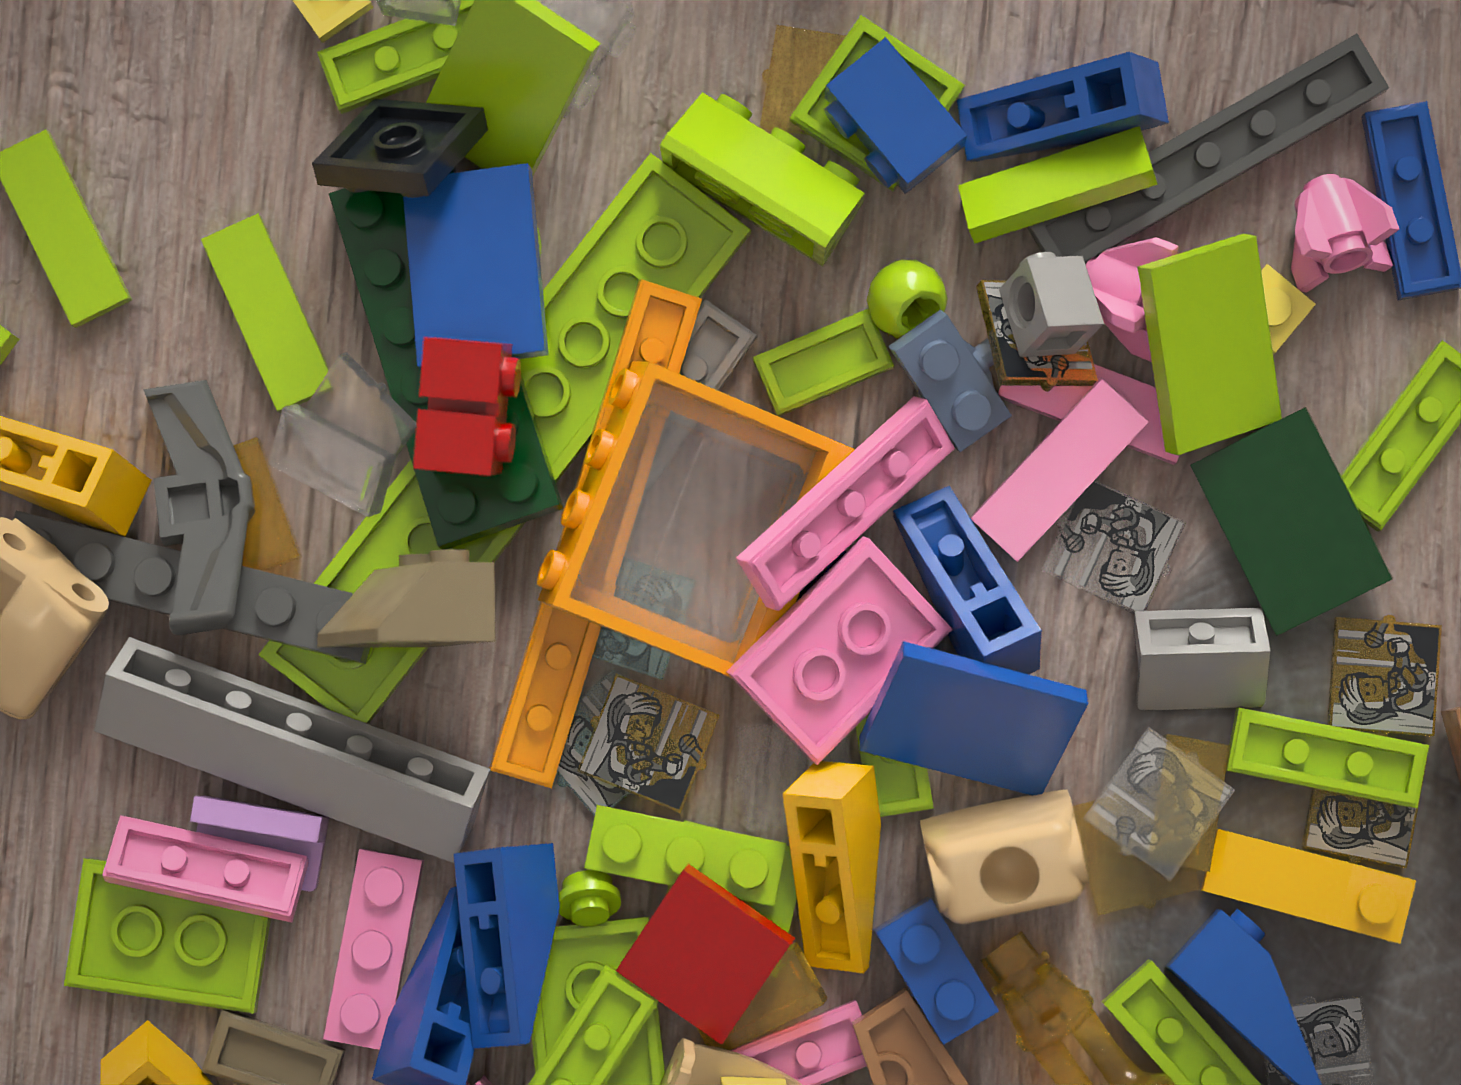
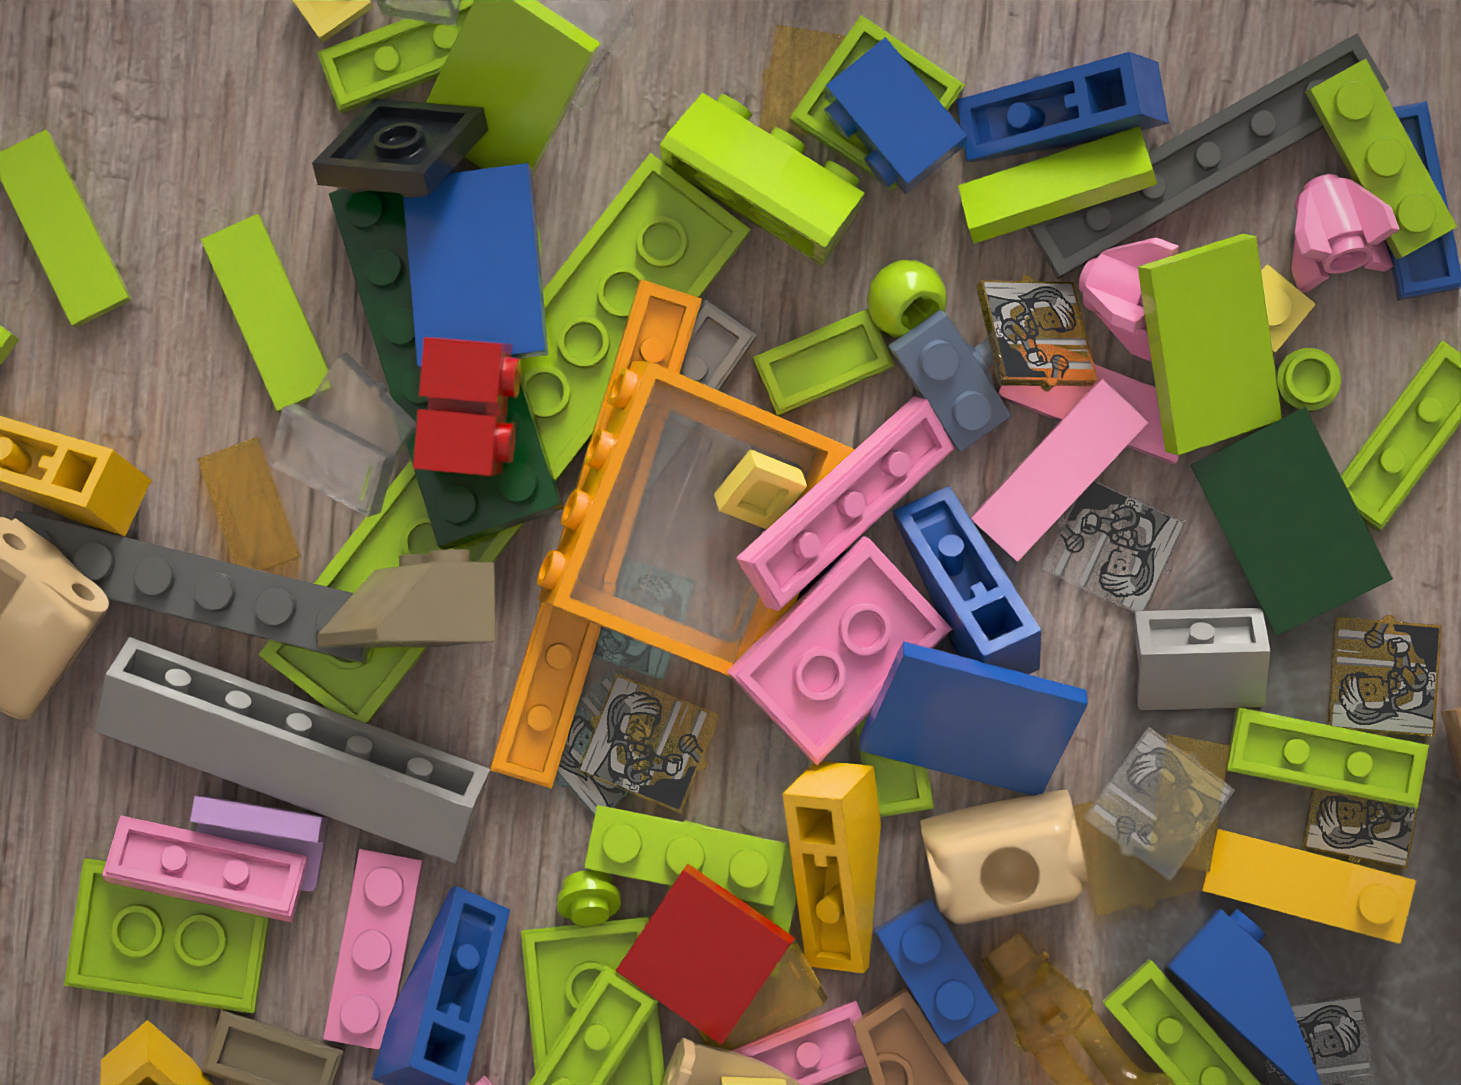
(201, 506): dark grey plate -> none
(507, 934): blue slope -> none
(760, 489): none -> light yellow plate
(1051, 305): light grey brick -> none
(1308, 379): none -> lime plate
(1381, 155): none -> lime plate

